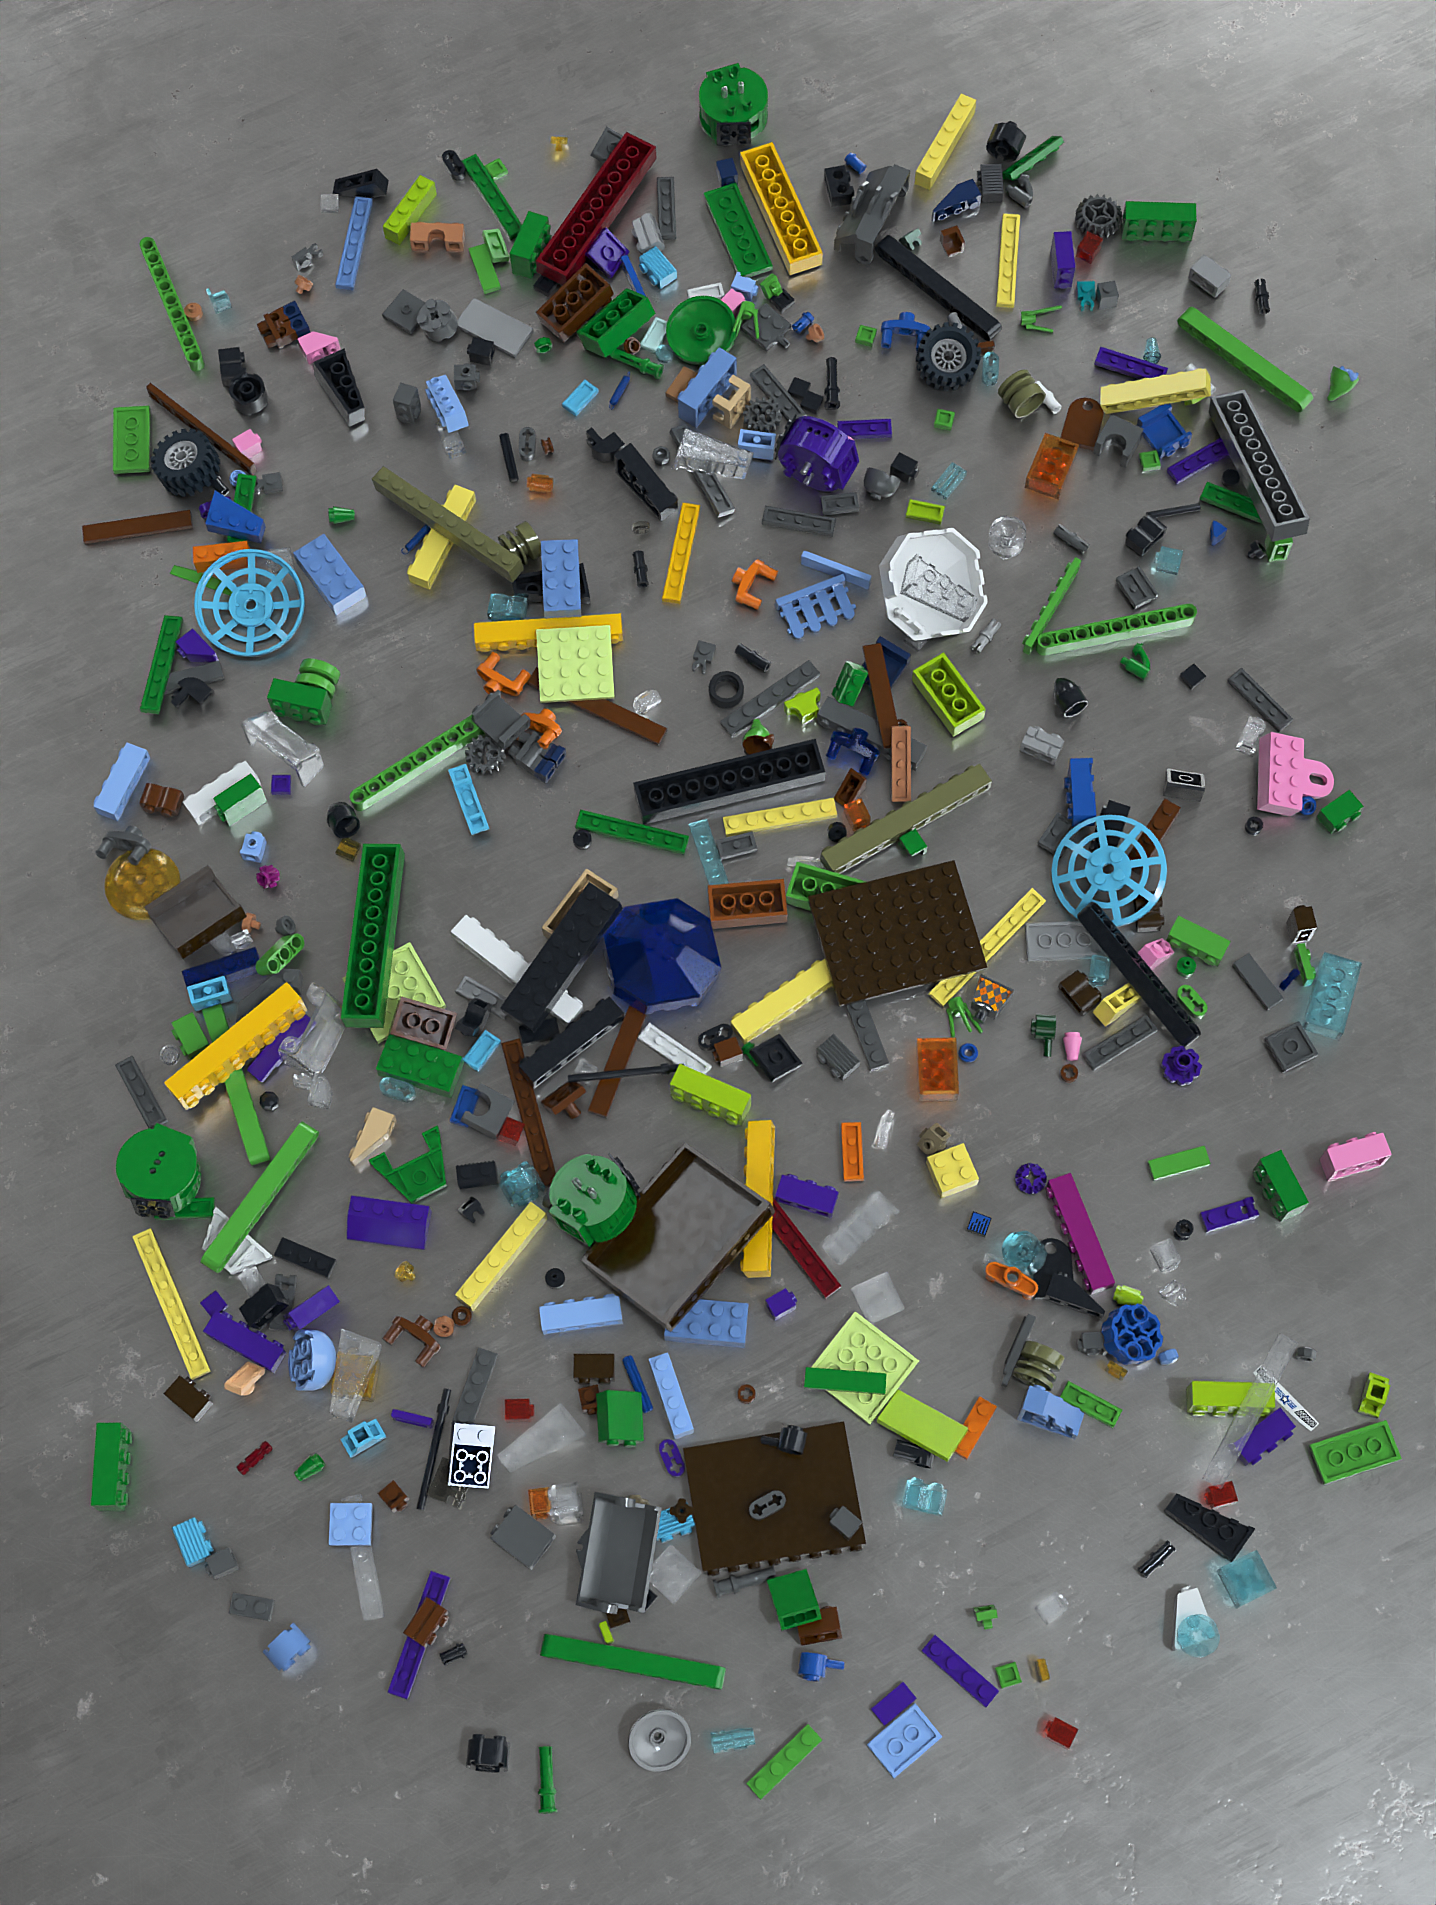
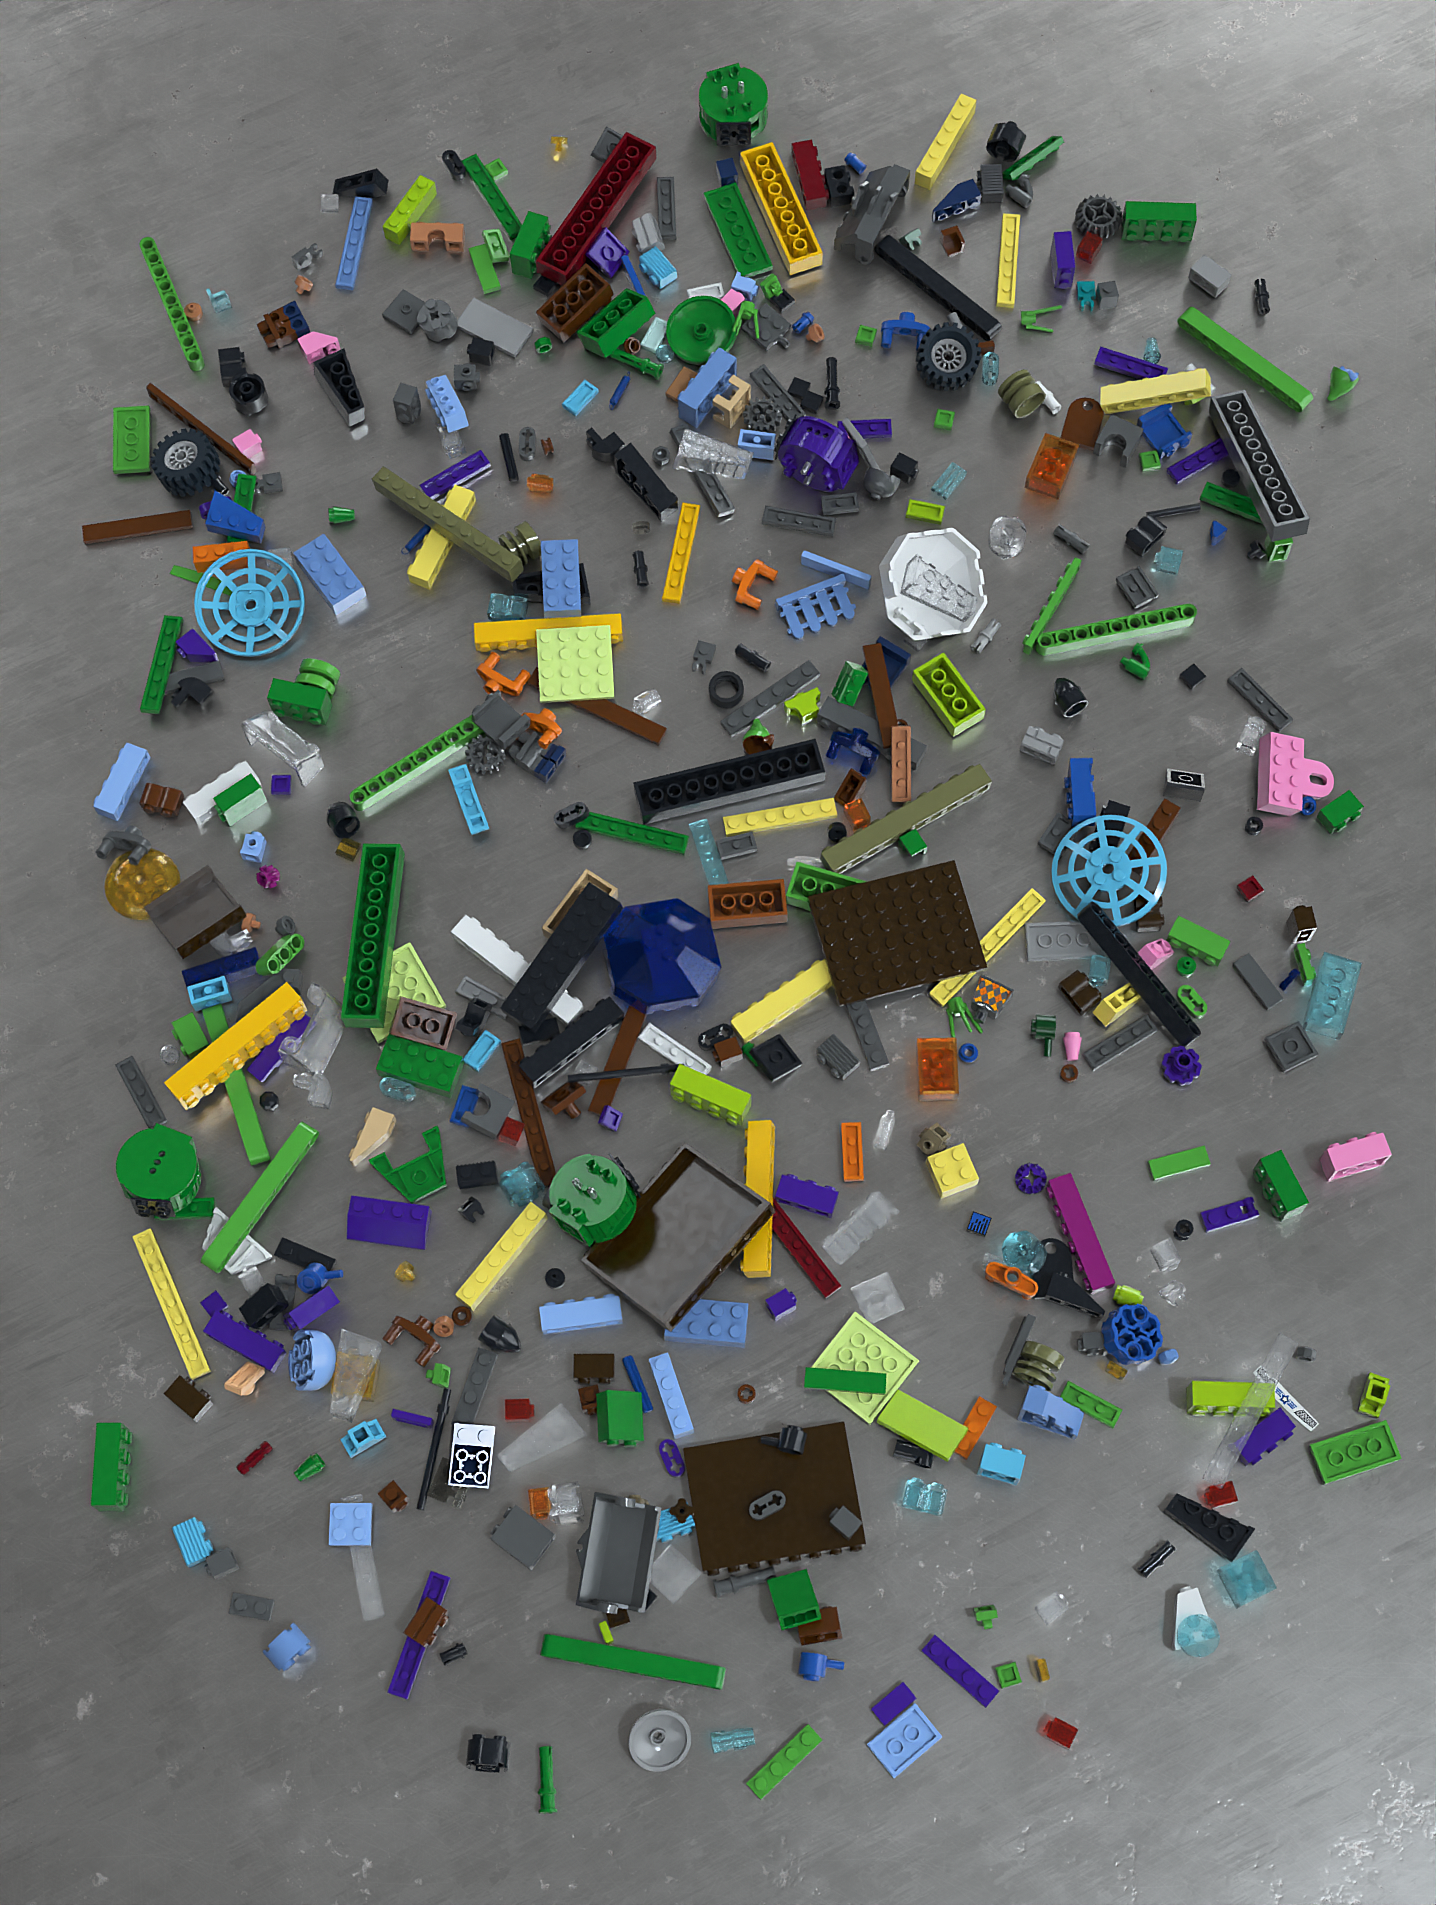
(315, 1276): none -> blue piece
(440, 1375): none -> bright green tile
(455, 475): none -> dark purple plate
(500, 1336): none -> black helmet
(571, 815): none -> black beam
(610, 1118): none -> dark purple tile
(809, 174): none -> dark red brick
(861, 445): none -> light grey tile
(1001, 1463): none -> medium azure brick
(1250, 888): none -> dark red plate

